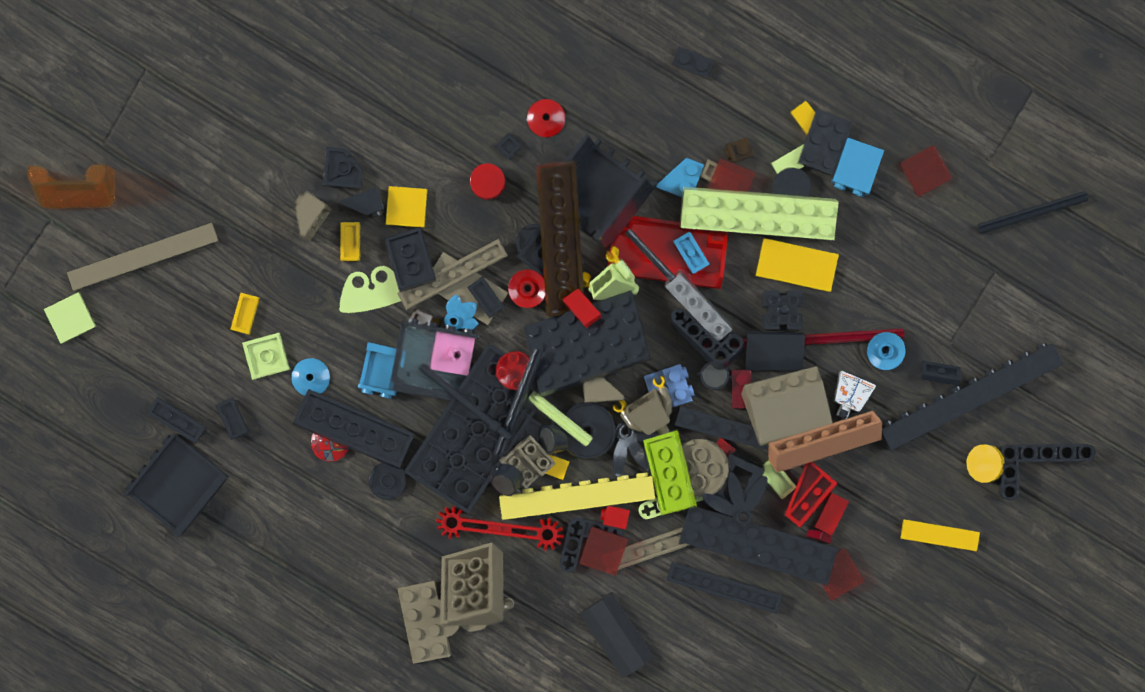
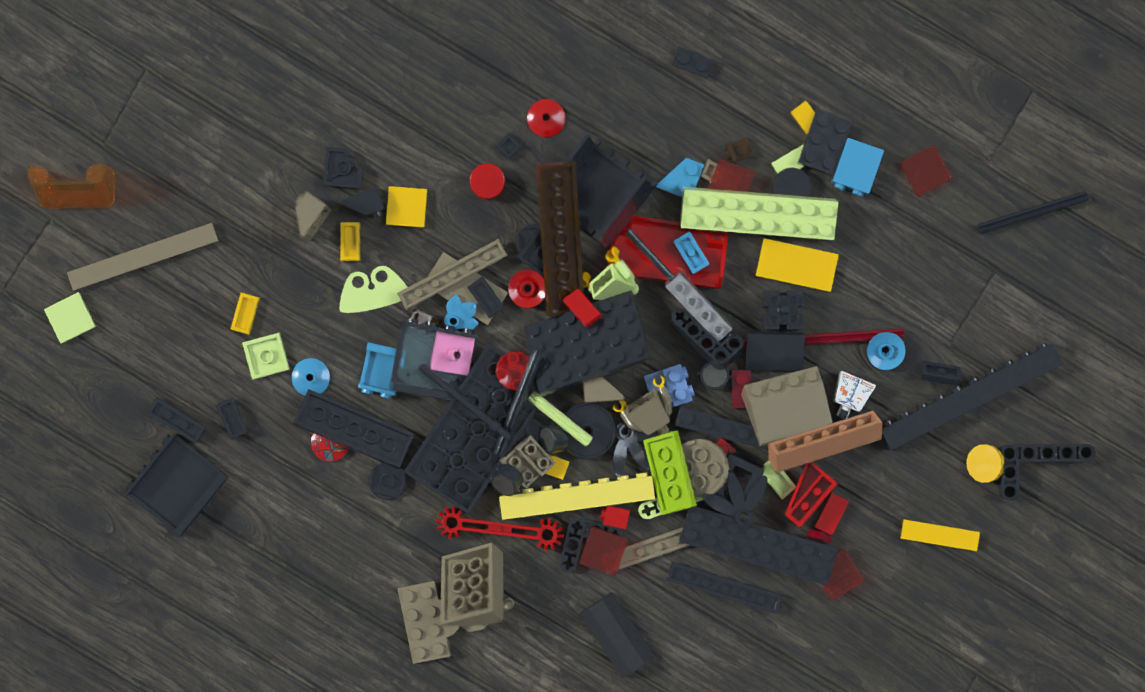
(410, 259): black tile -> none

